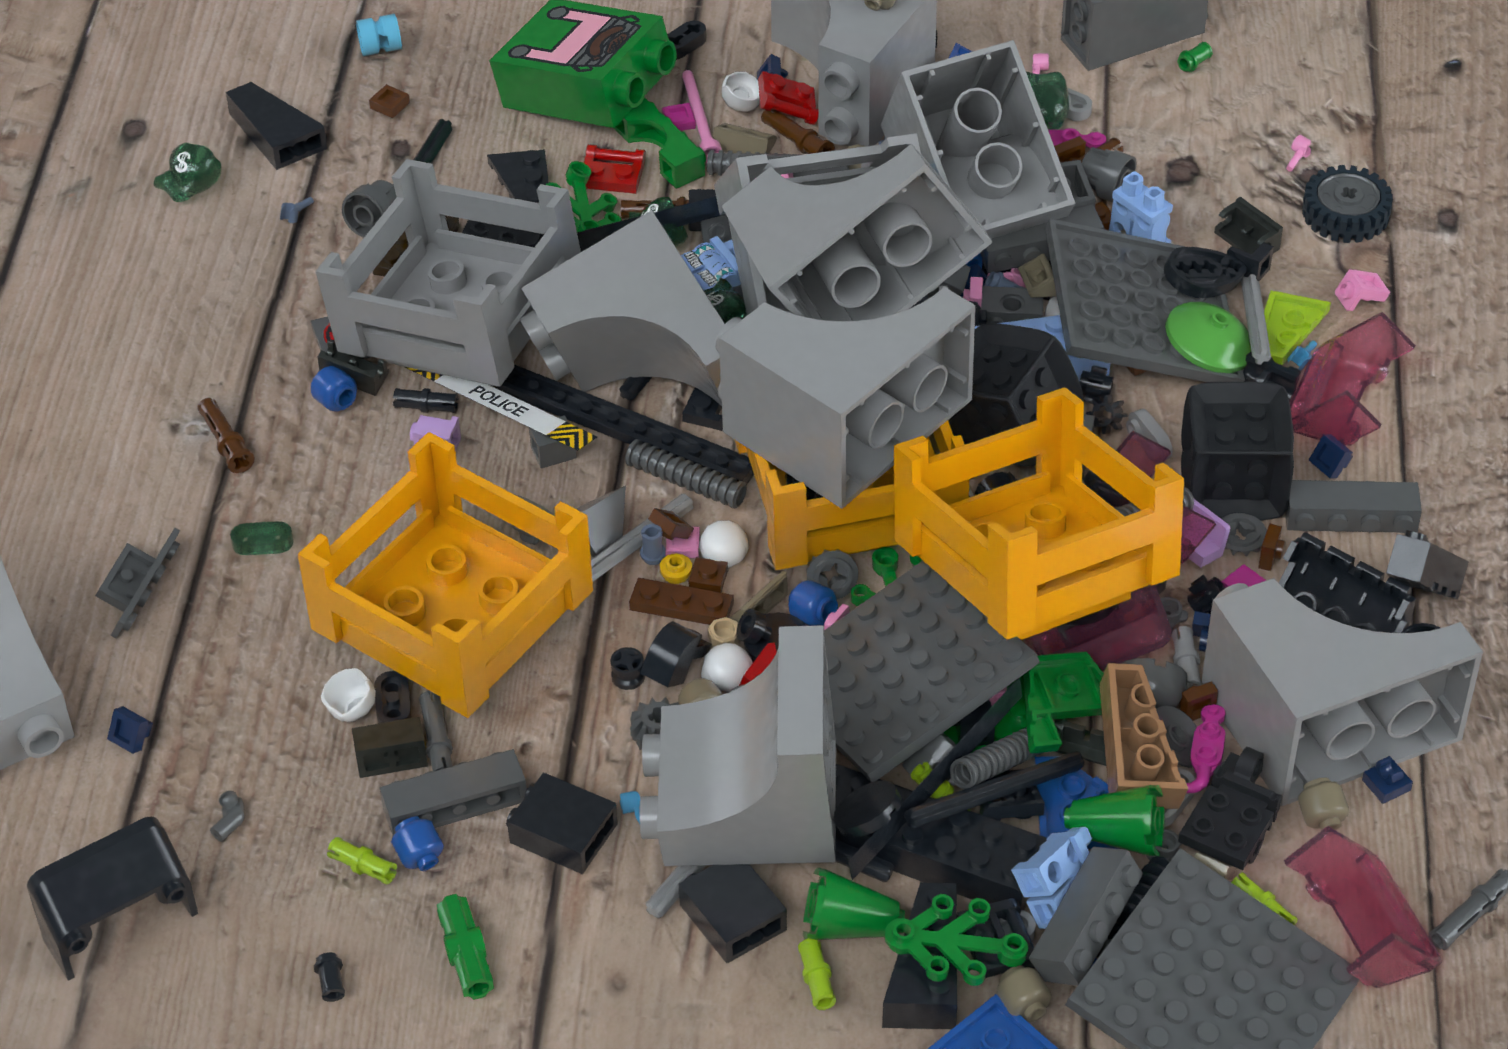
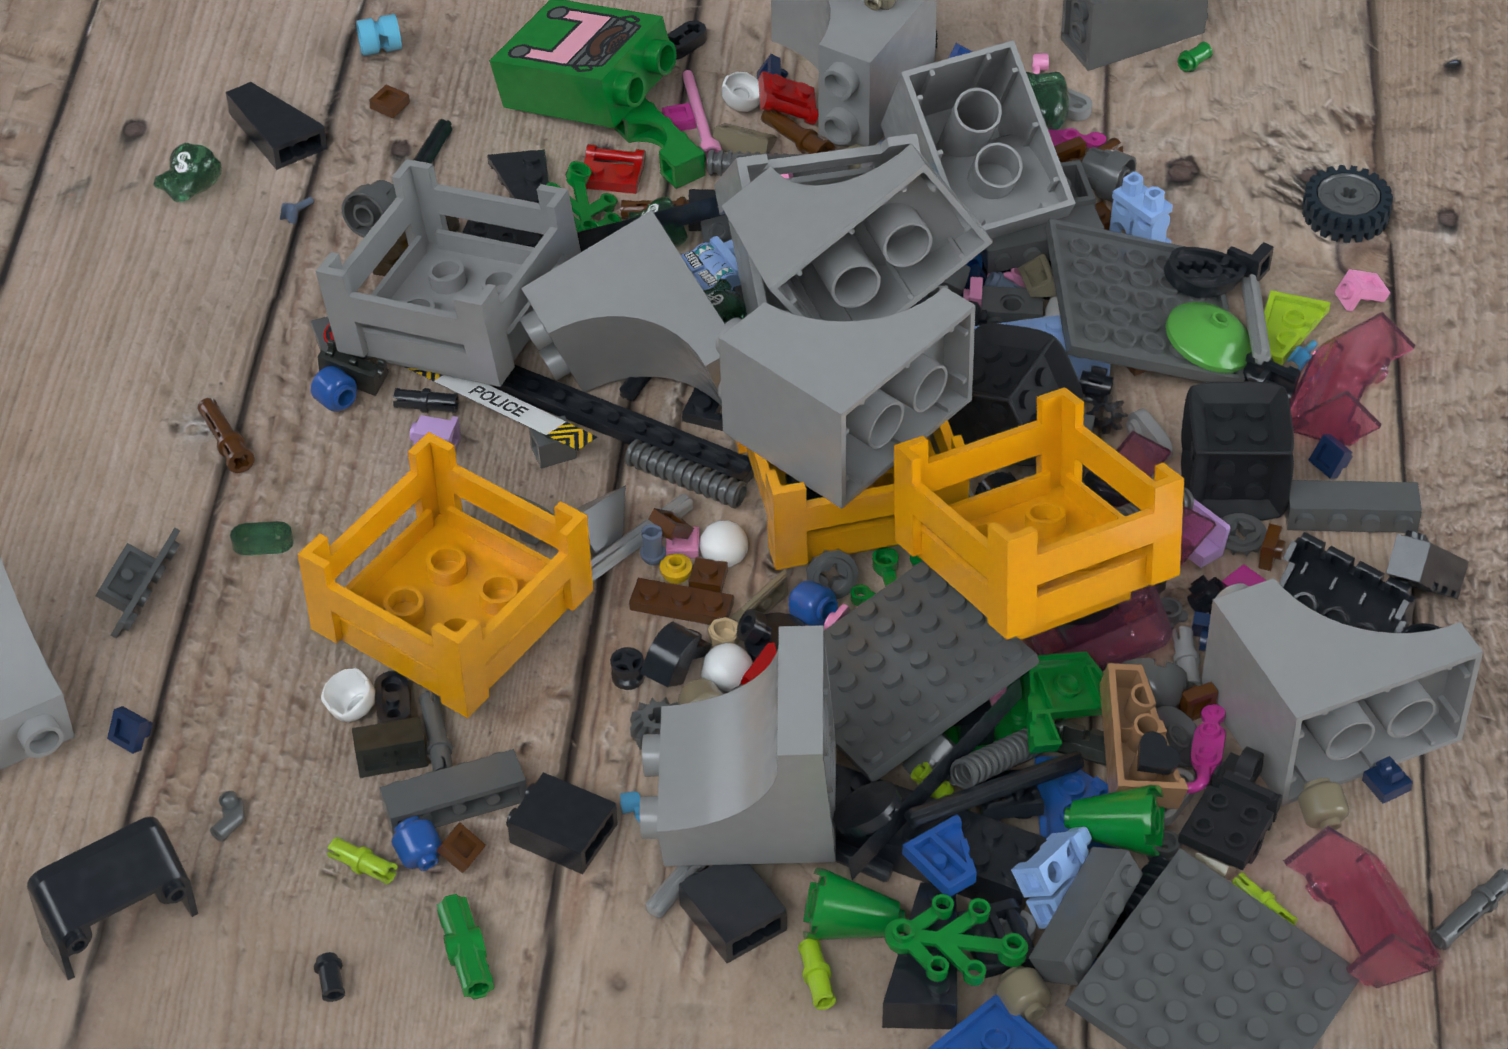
(461, 847): none -> reddish brown plate
(943, 856): none -> blue wing
(1156, 755): none -> black tile
(1248, 227): pearl dark grey hinge -> none
(1301, 148): bright pink hand -> none

